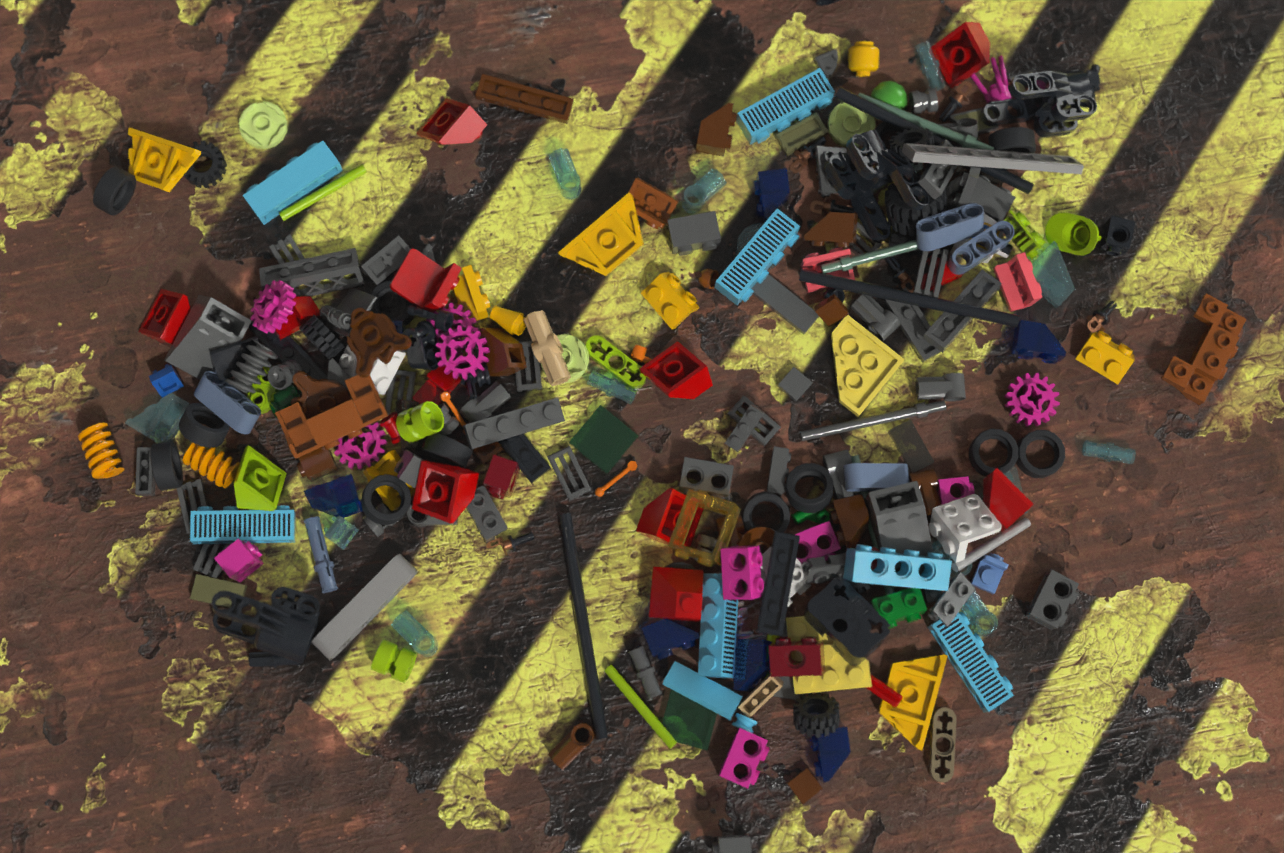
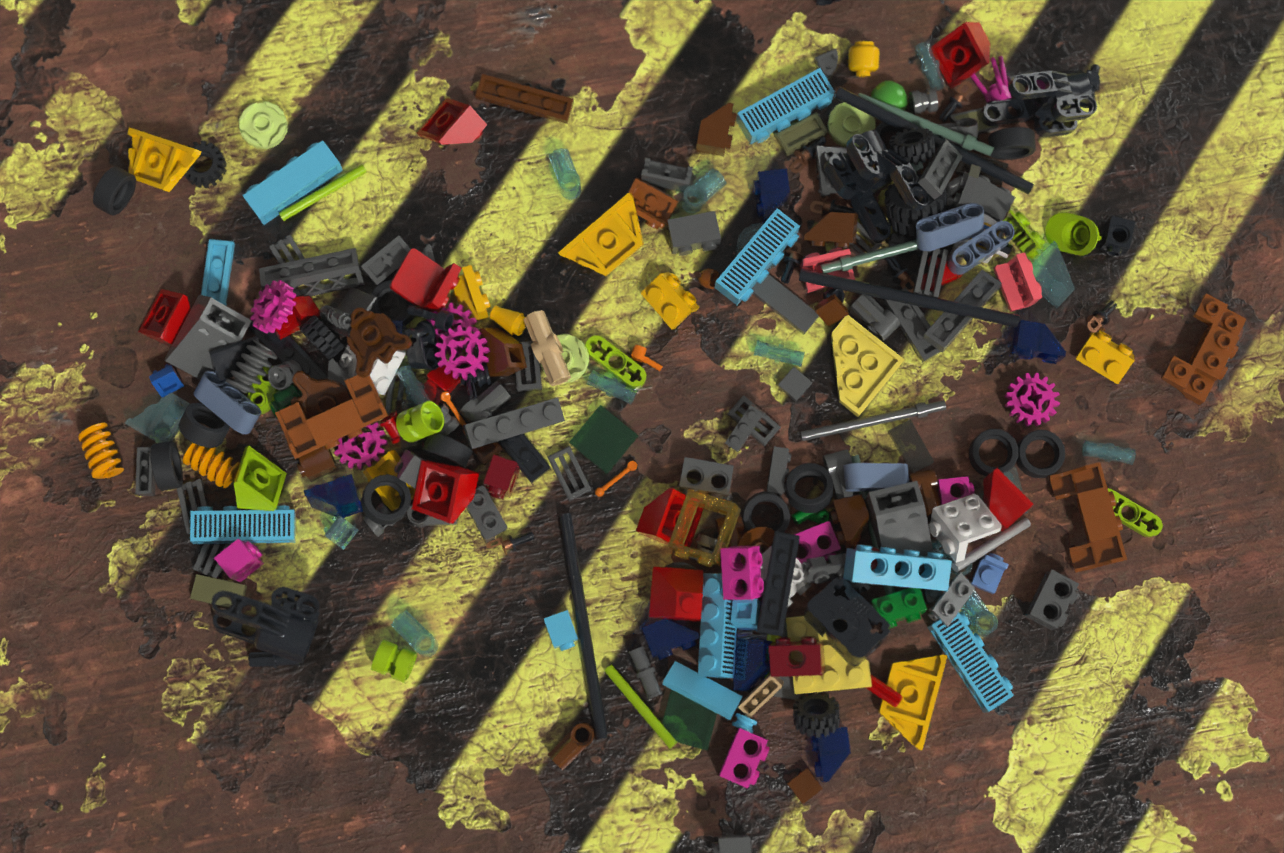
(218, 270): none -> medium azure tile
(323, 565): sand blue pin -> none
(364, 607): light grey beam -> none
(412, 385): none -> clear light blue pin
(561, 630): none -> medium azure brick
(666, 175): none -> dark grey hinge
(678, 373): red slope -> none
(745, 614): none -> medium azure brick
(779, 353): none -> clear light blue pin
(792, 261): none -> black piece
(935, 724): dark tan beam -> none
(948, 387): dark grey piece -> none
(992, 158): light grey tile -> none
(1097, 516): none -> dark orange bracket
(1138, 510): none -> lime beam

